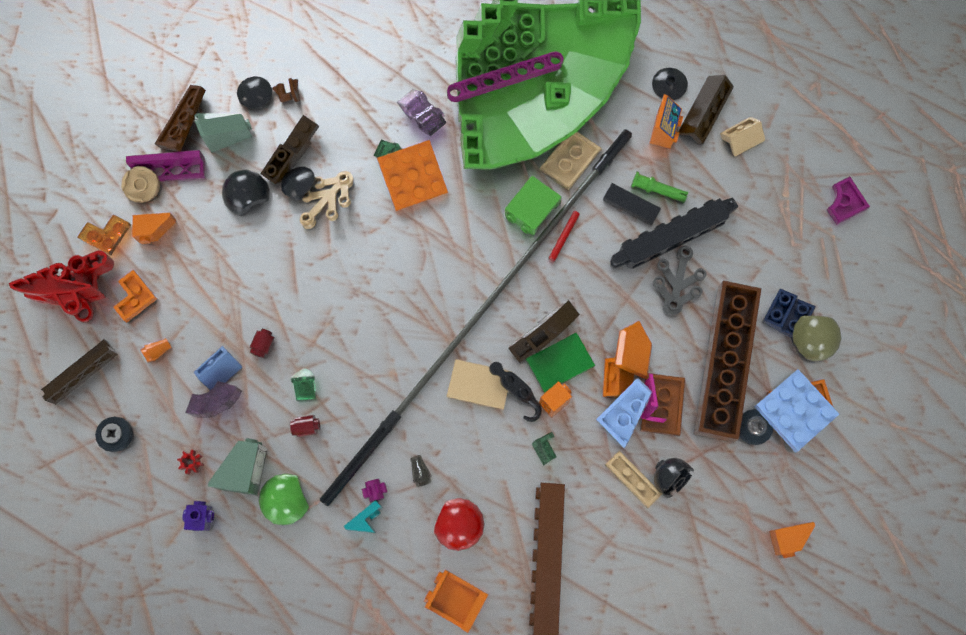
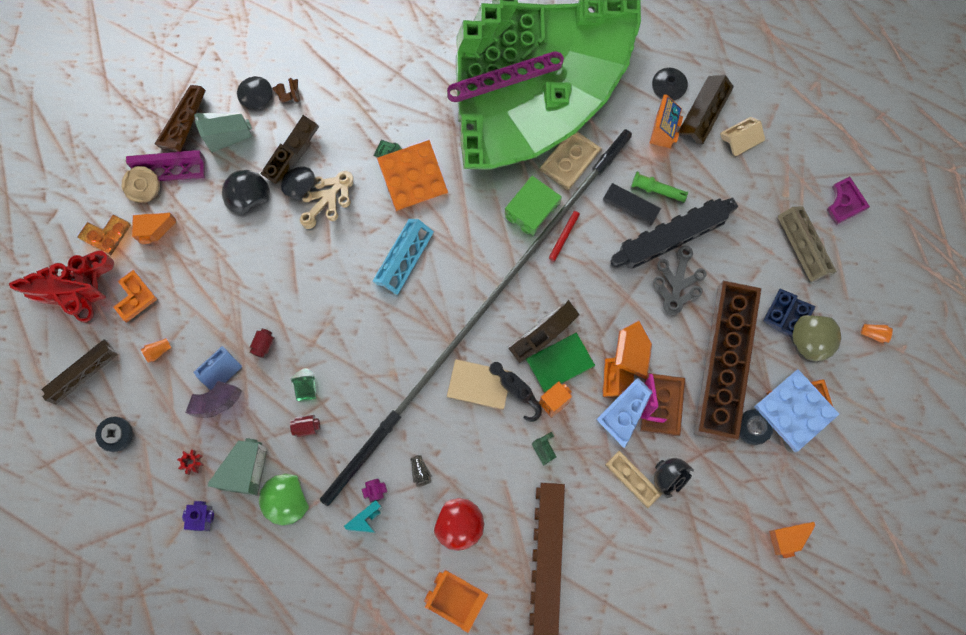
(398, 251): none -> medium azure fence
(422, 111): clear purple brick -> none
(806, 243): none -> dark tan fence
(880, 333): none -> orange cone

